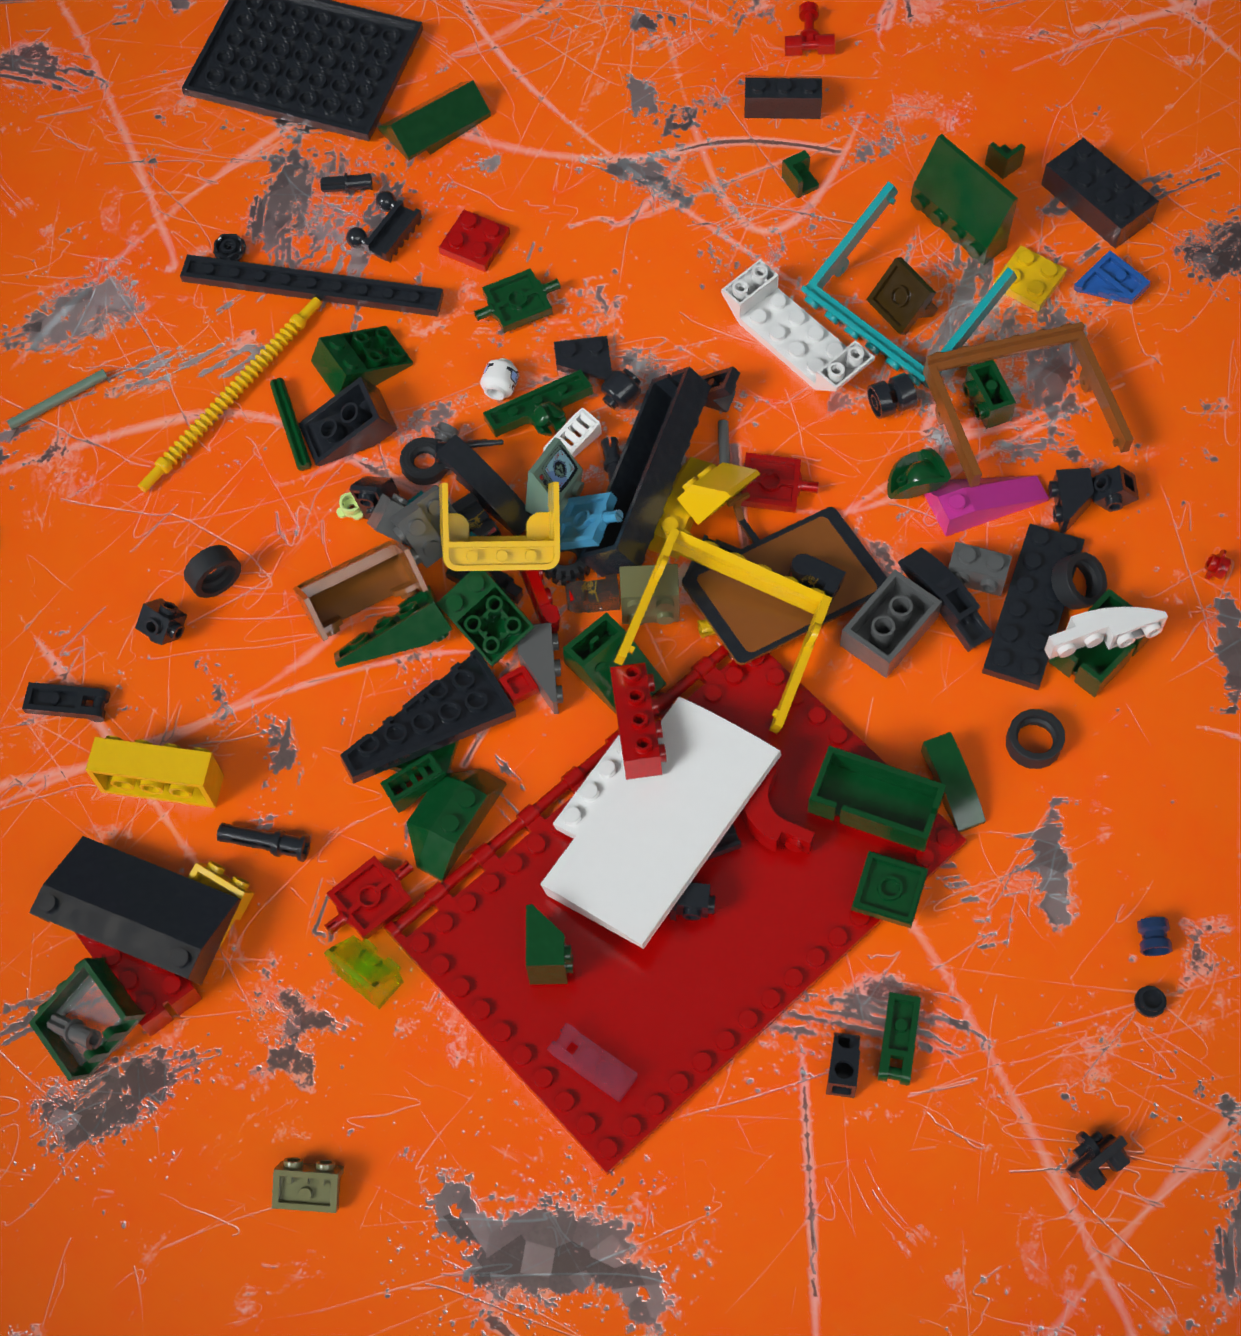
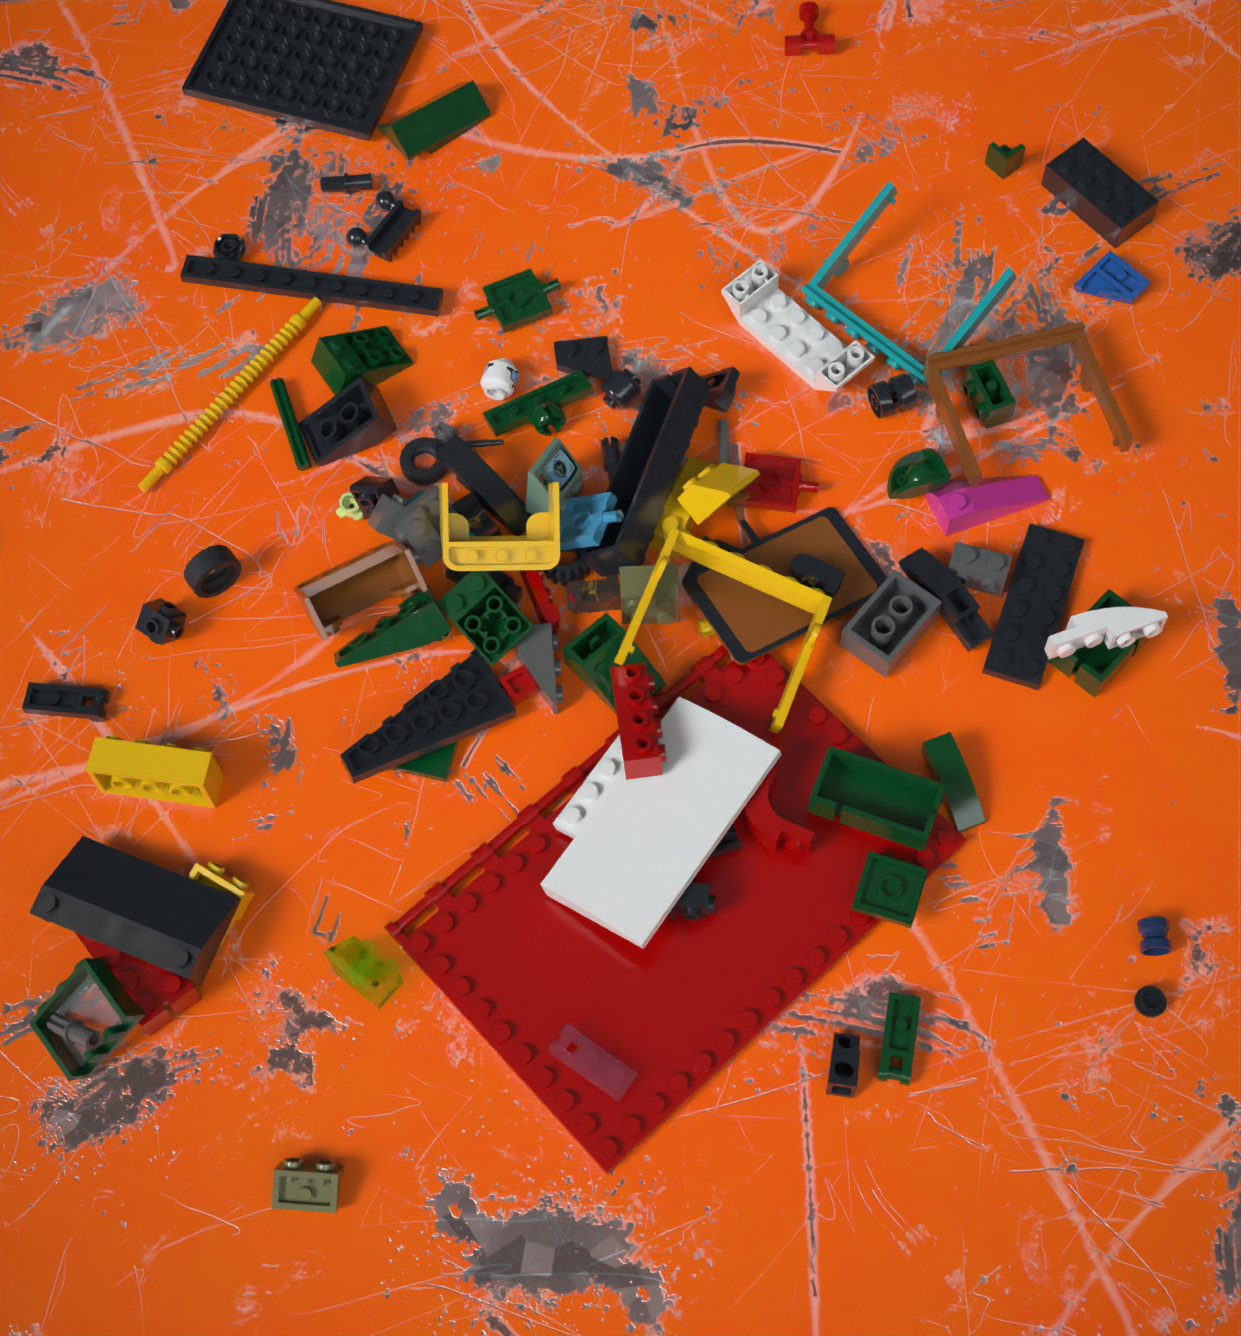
(57, 399): sand green bar -> none
(277, 843): black pin -> none
(369, 898): red plate -> none
(401, 778): dark green slope -> none
(450, 818): dark green wedge -> none
(474, 240): red plate -> none
(546, 950): dark green slope -> none
(578, 423): white slope -> none
(783, 97): slope -> none
(797, 174): dark green panel -> none
(902, 296): dark brown bracket -> none
(964, 201): dark green slope -> none
(1035, 278): yellow plate -> none
(1045, 720): black tyre -> none
(1063, 582): black tyre -> none
(1072, 495): black slope -> none
(1093, 1153): black hips -> none
(1114, 488): black brick -> none
(1217, 565): red plate -> none

